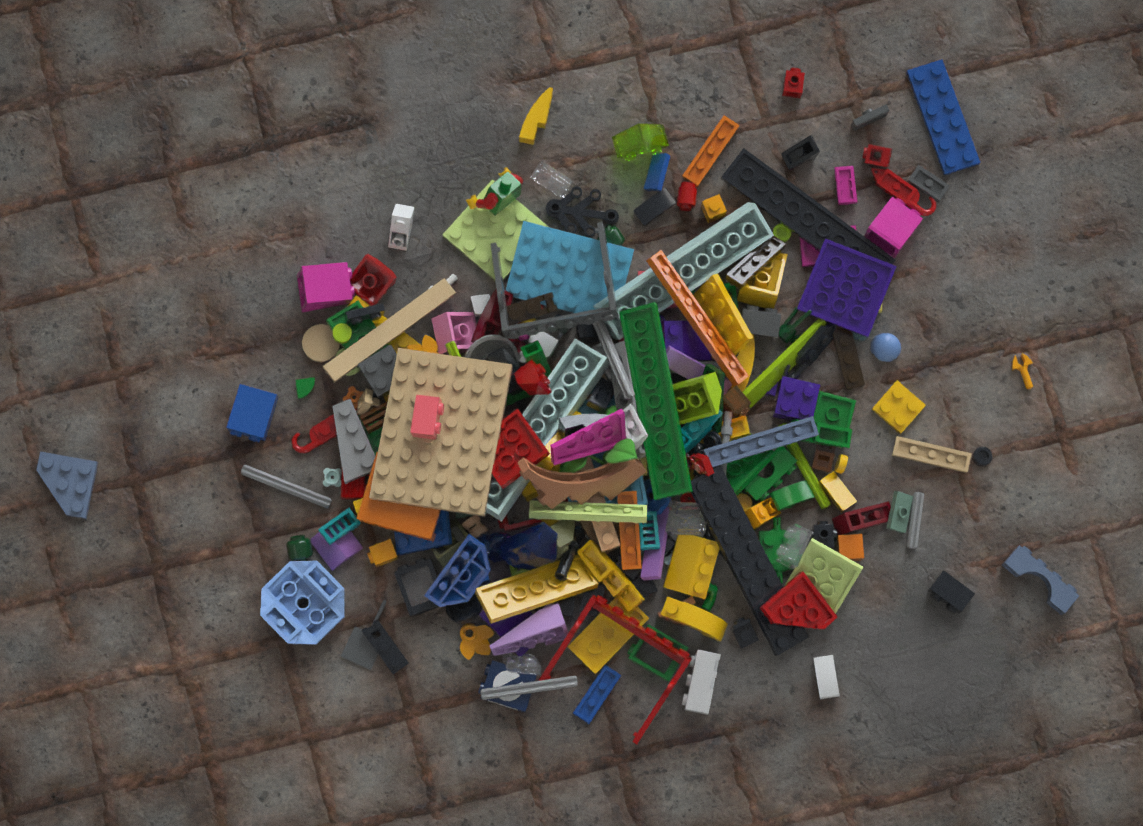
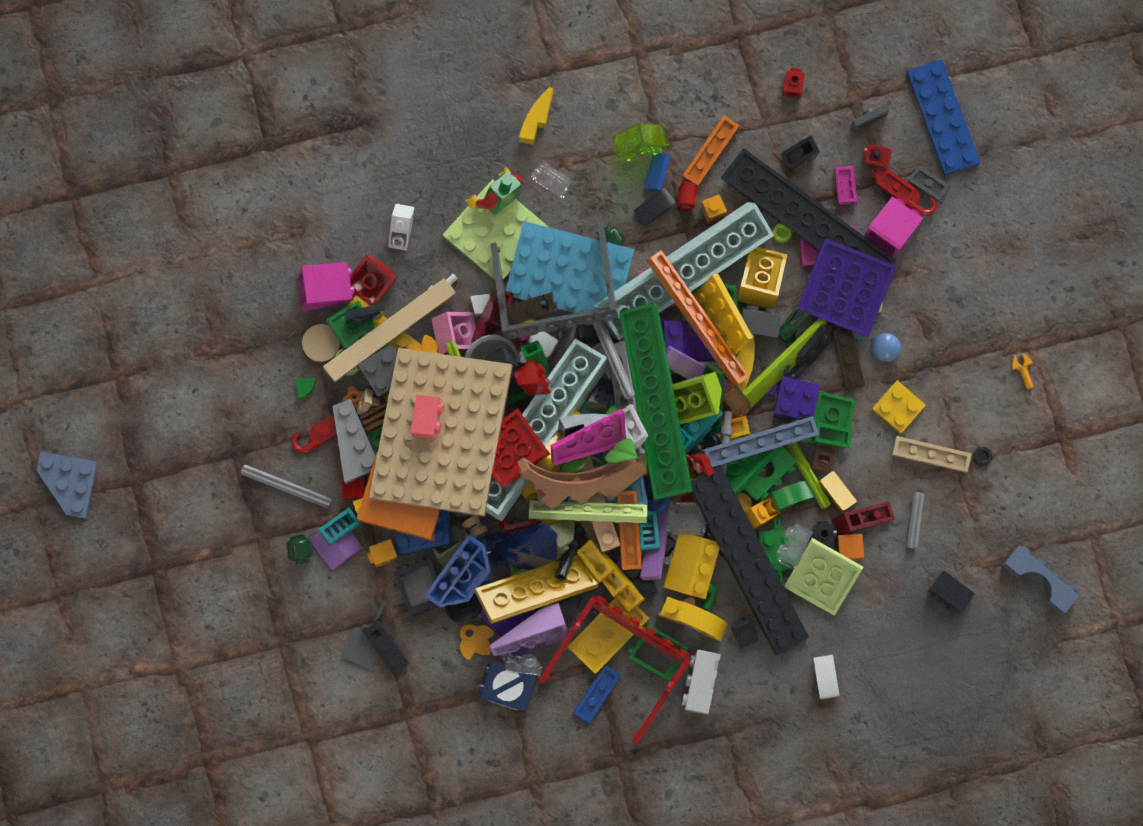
(252, 413): blue brick -> none
(294, 583): light blue piece -> none
(332, 472): light aqua plate -> none
(341, 333): lime tile -> none
(529, 687): light grey axle -> none
(579, 211): black plant -> none
(755, 262): plate -> none
(799, 605): red plate -> none
(841, 463): yellow tile -> none
(899, 512): sand green plate -> none

